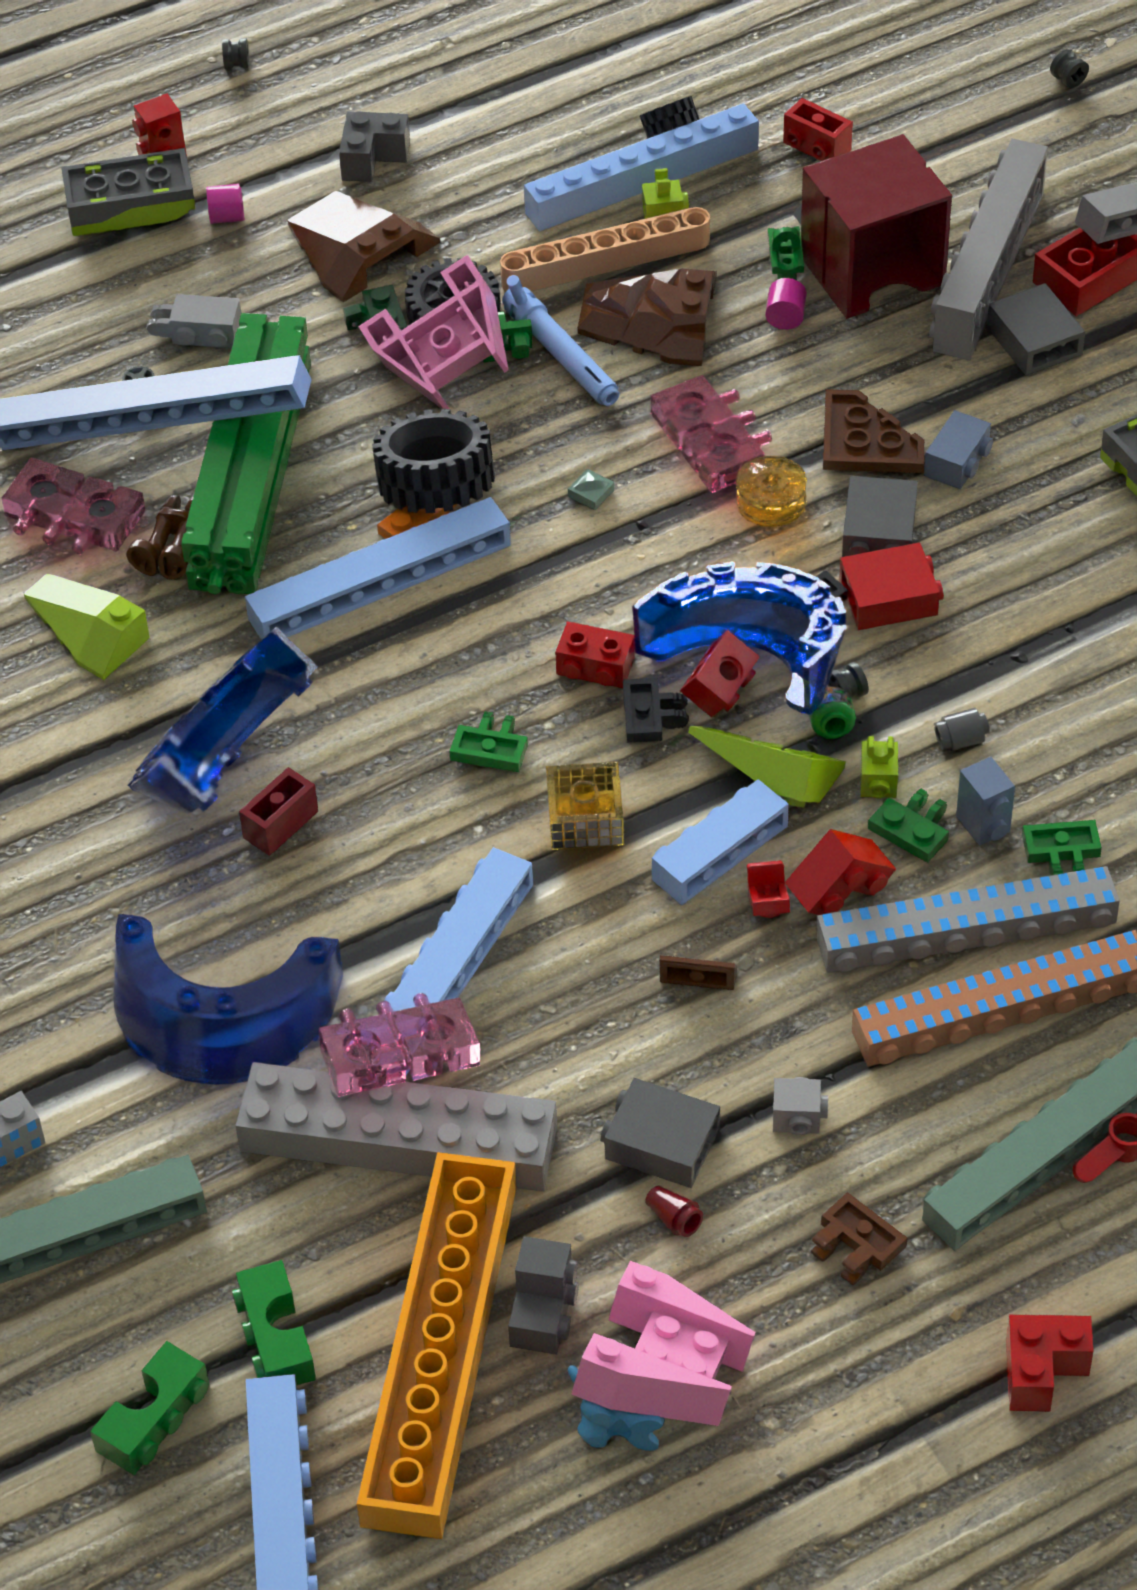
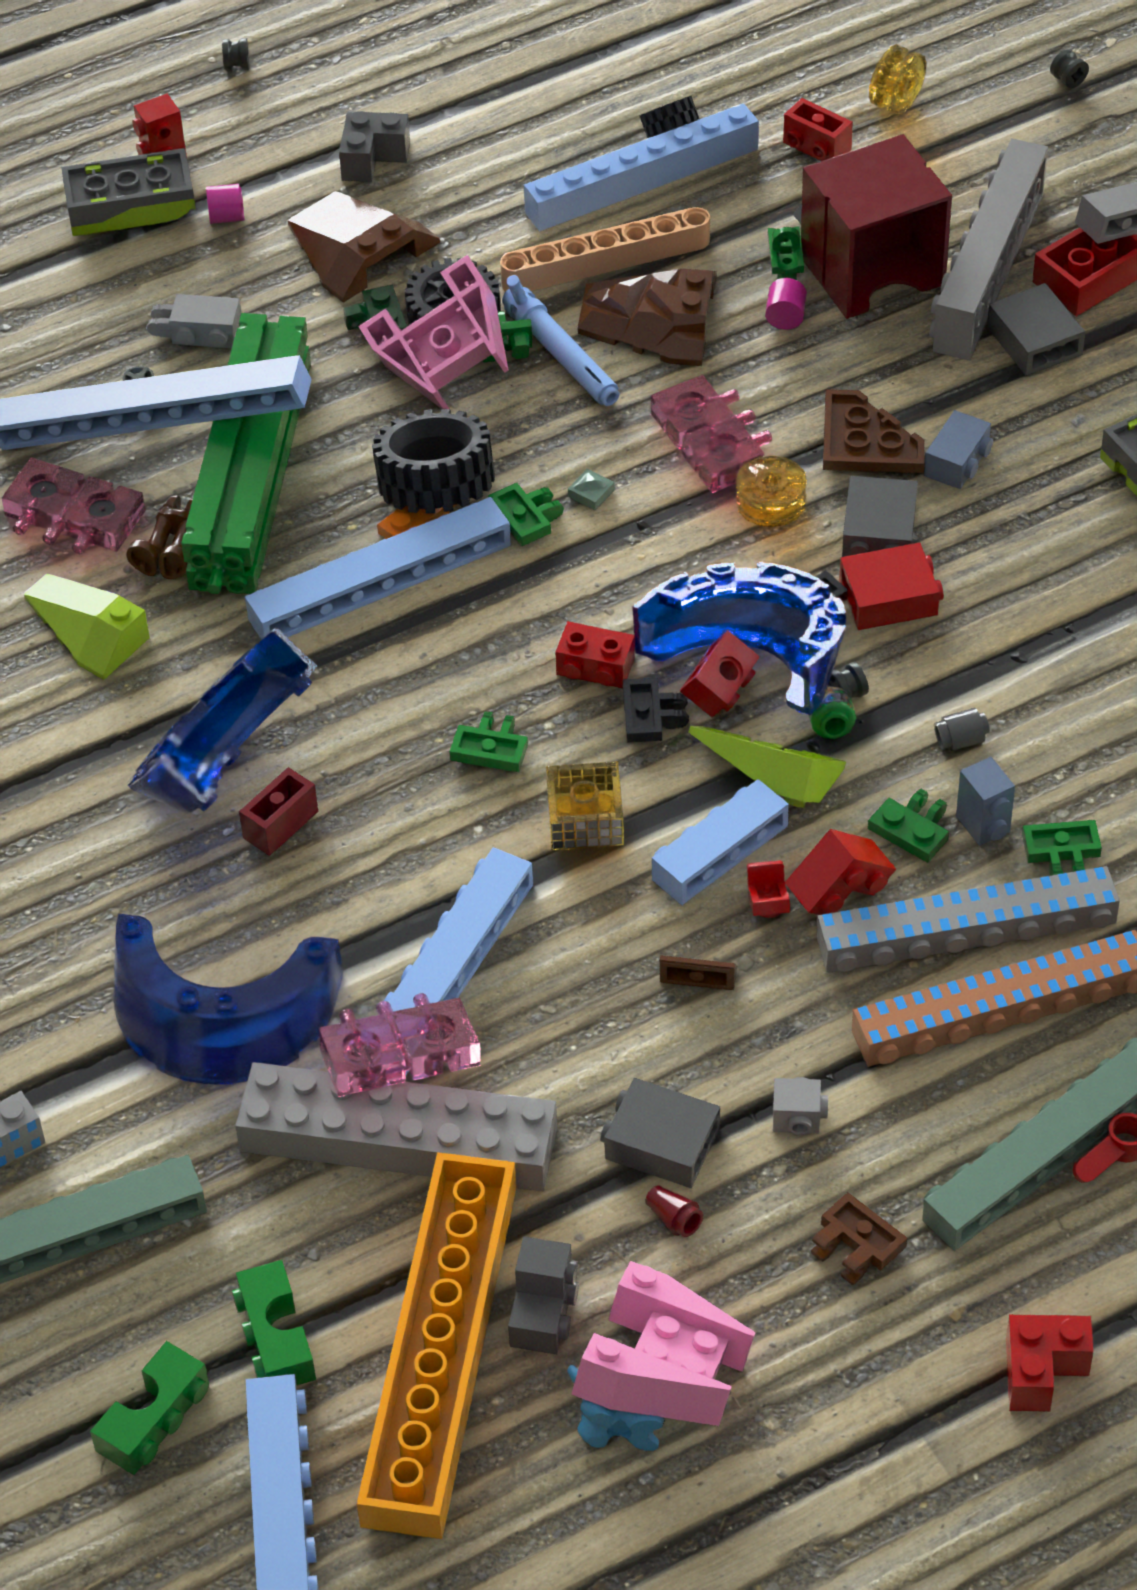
(527, 513): none -> green hinge
(663, 195): lime brick -> none
(879, 768): lime brick -> none
(897, 79): none -> clear yellow wheel

